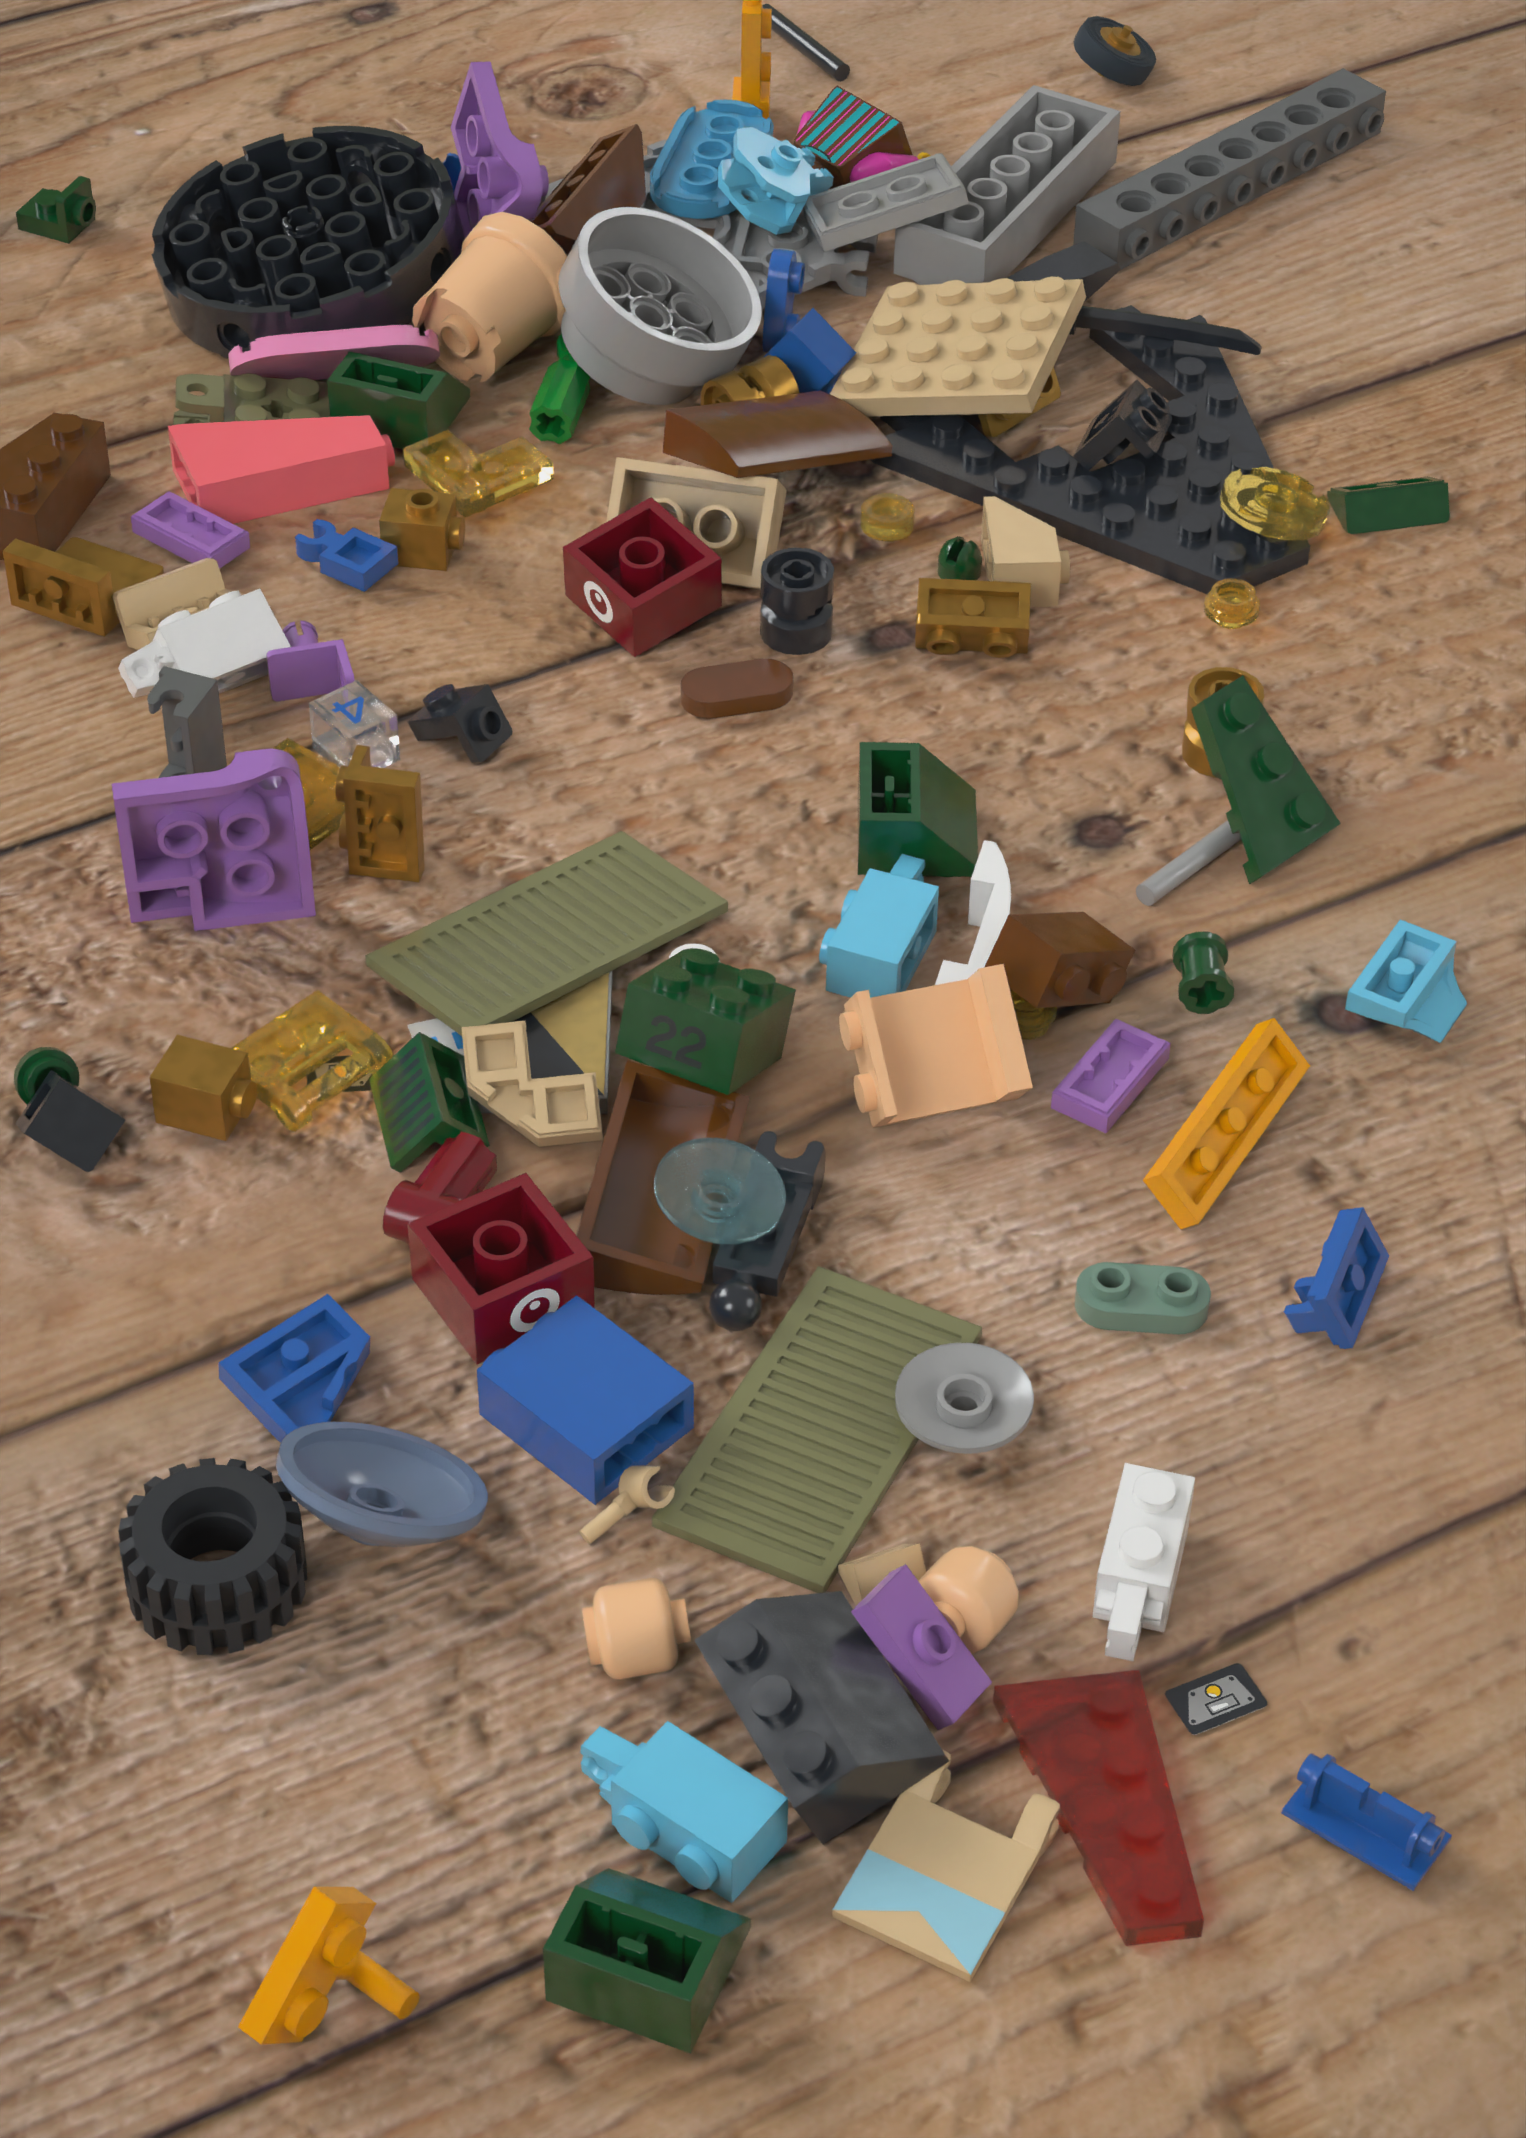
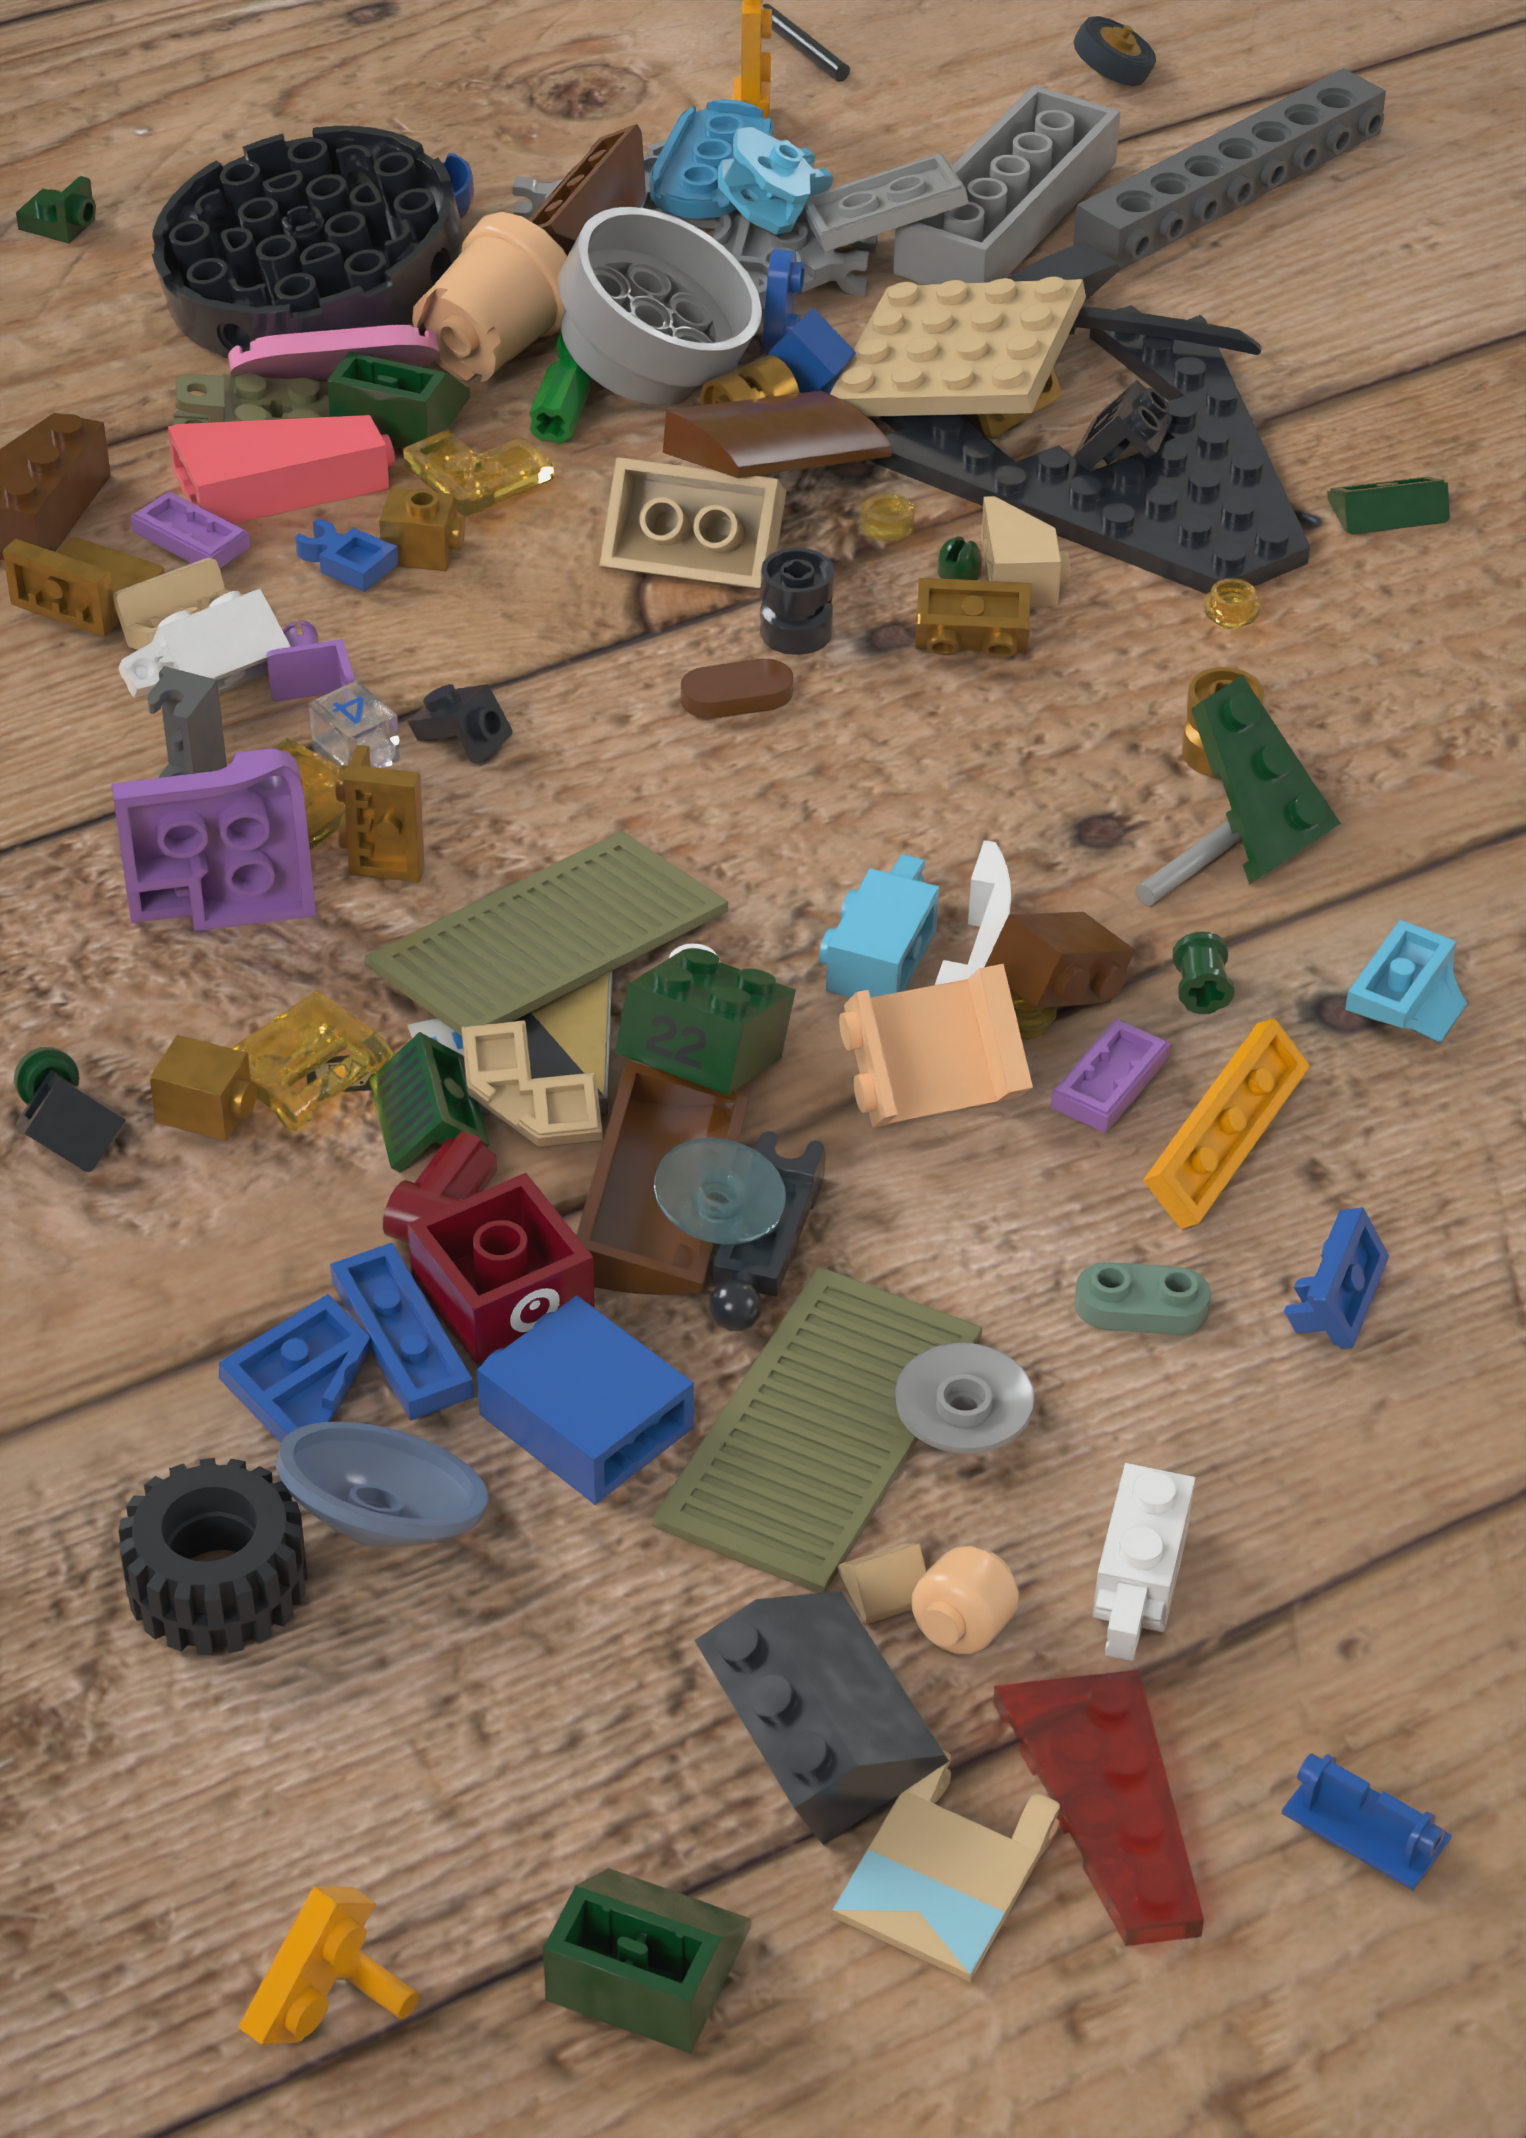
(402, 1331): none -> blue plate
(496, 166): medium lavender slope -> none
(632, 1494): tan hand -> none
(635, 1628): light nougat head -> none
(642, 576): dark red brick -> none
(689, 1806): medium azure hinge -> none
(853, 138): torso -> none
(914, 809): dark green slope -> none
(921, 1647): medium lavender plate -> none
(1216, 1698): black sticker -> none
(1274, 504): clear yellow tile -> none

